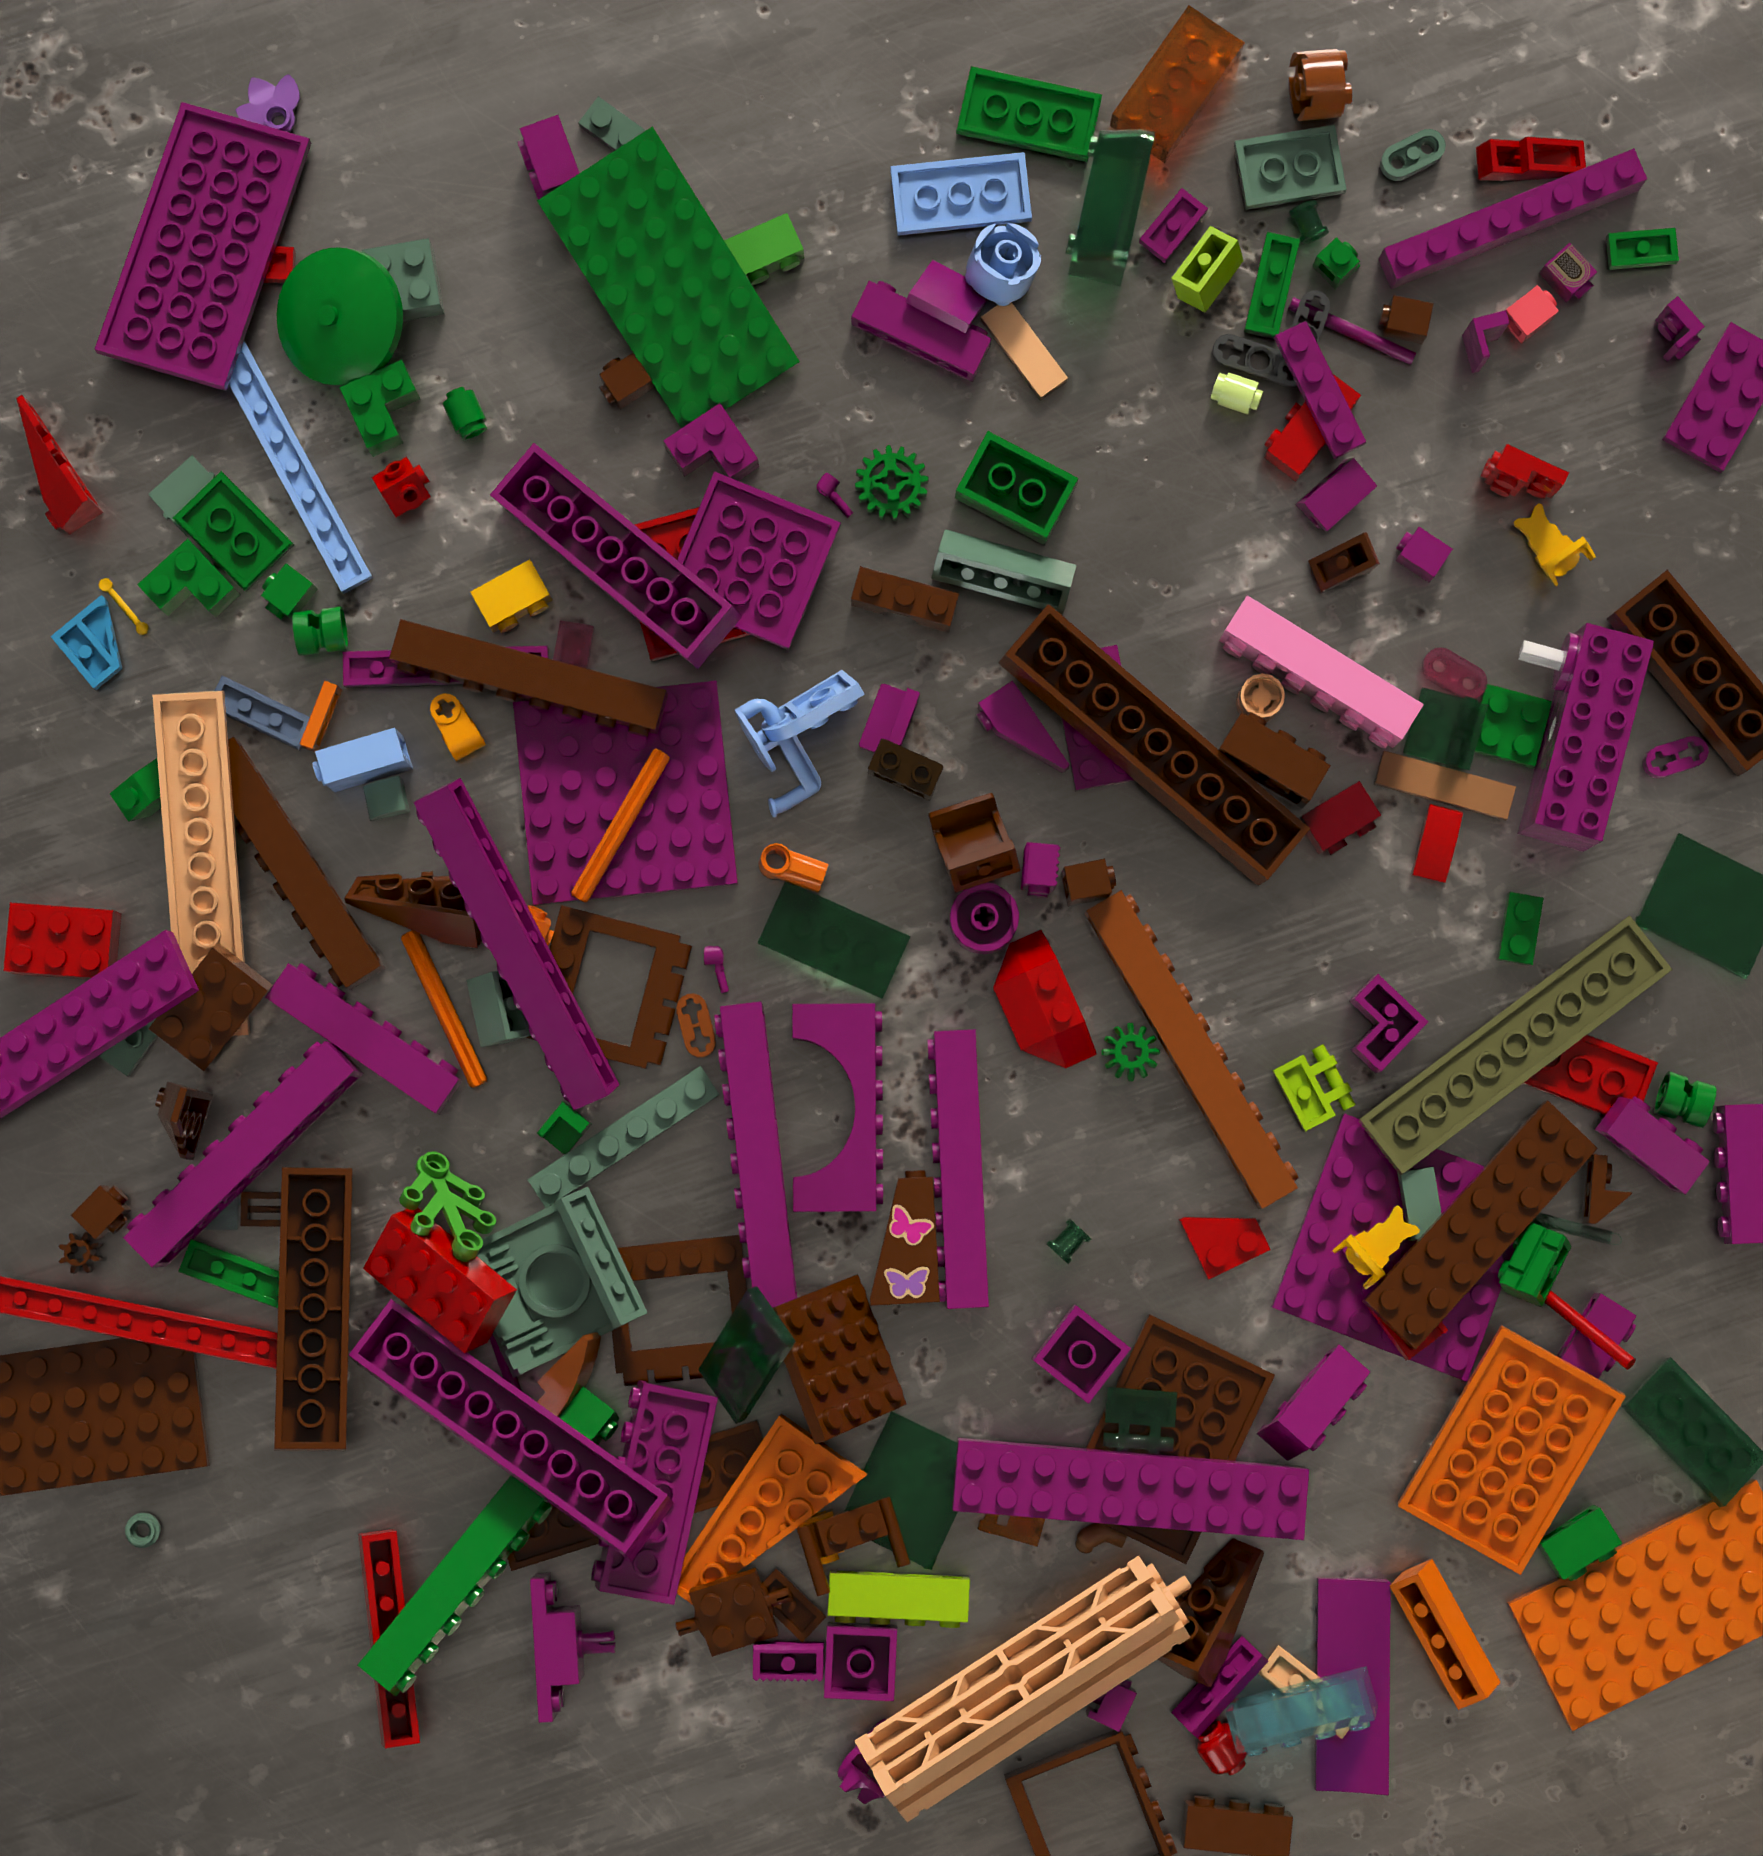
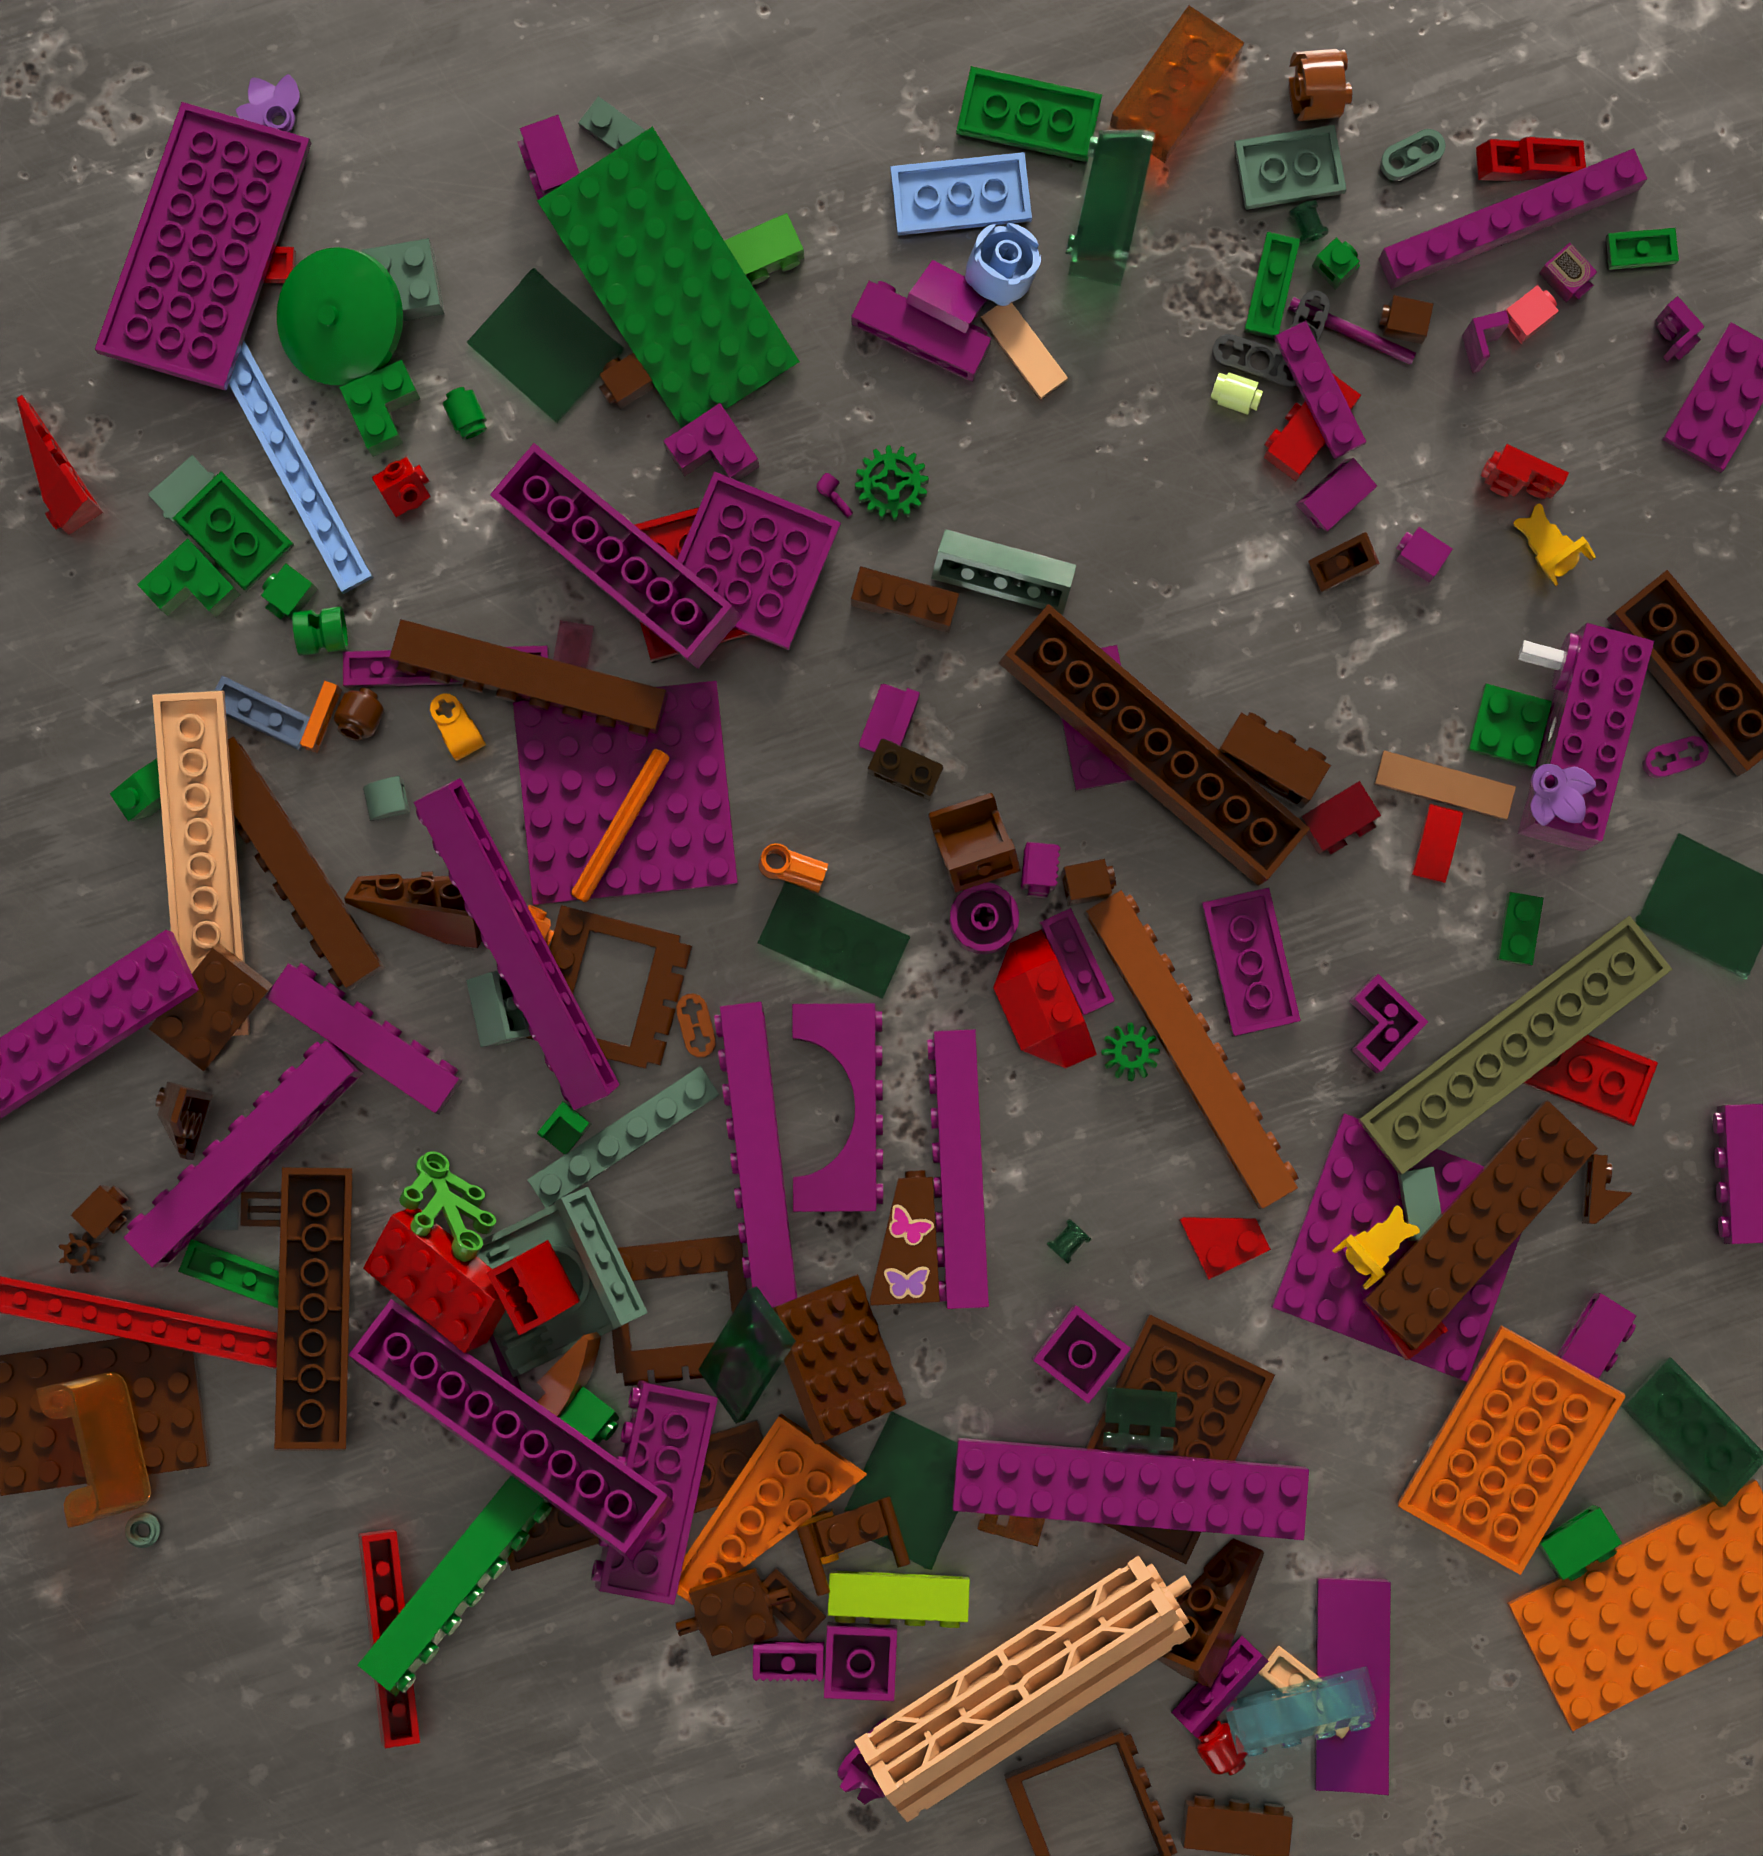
(61, 940): red brick -> none
(91, 643): dark azure wing -> none
(106, 1443): none -> clear orange windscreen
(107, 586): yellow hinge -> none
(131, 1050): sand green plate -> none
(358, 714): none -> reddish brown head
(362, 760): light blue brick -> none
(444, 1009): orange axle -> none
(512, 597): yellow brick -> none
(533, 1287): none -> red brick
(545, 345): none -> clear green piece
(559, 1645): magenta brick -> none
(714, 956): magenta hand -> none
(792, 718): light blue plate -> none
(1016, 488): green brick -> none
(1017, 724): magenta slope -> none
(1077, 961): none -> magenta plate
(1096, 1534): medium nougat arm -> none
(1113, 1706): magenta brick -> none
(1173, 225): magenta plate -> none
(1207, 269): lime brick -> none
(1250, 962): none -> magenta plate
(1261, 695): light nougat wheel -> none
(1304, 1091): lime plate -> none
(1316, 1404): magenta wedge -> none
(1320, 673): bright pink brick -> none
(1445, 1634): orange brick -> none
(1446, 729): clear green hinge -> none
(1454, 672): clear pink plate -> none
(1534, 1264): green brick -> none
(1564, 797): none -> medium lavender plate
(1565, 1228): sand green piece -> none
(1590, 1330): red bar -> none
(1653, 1144): magenta brick -> none
(1680, 1098): green wheel -> none

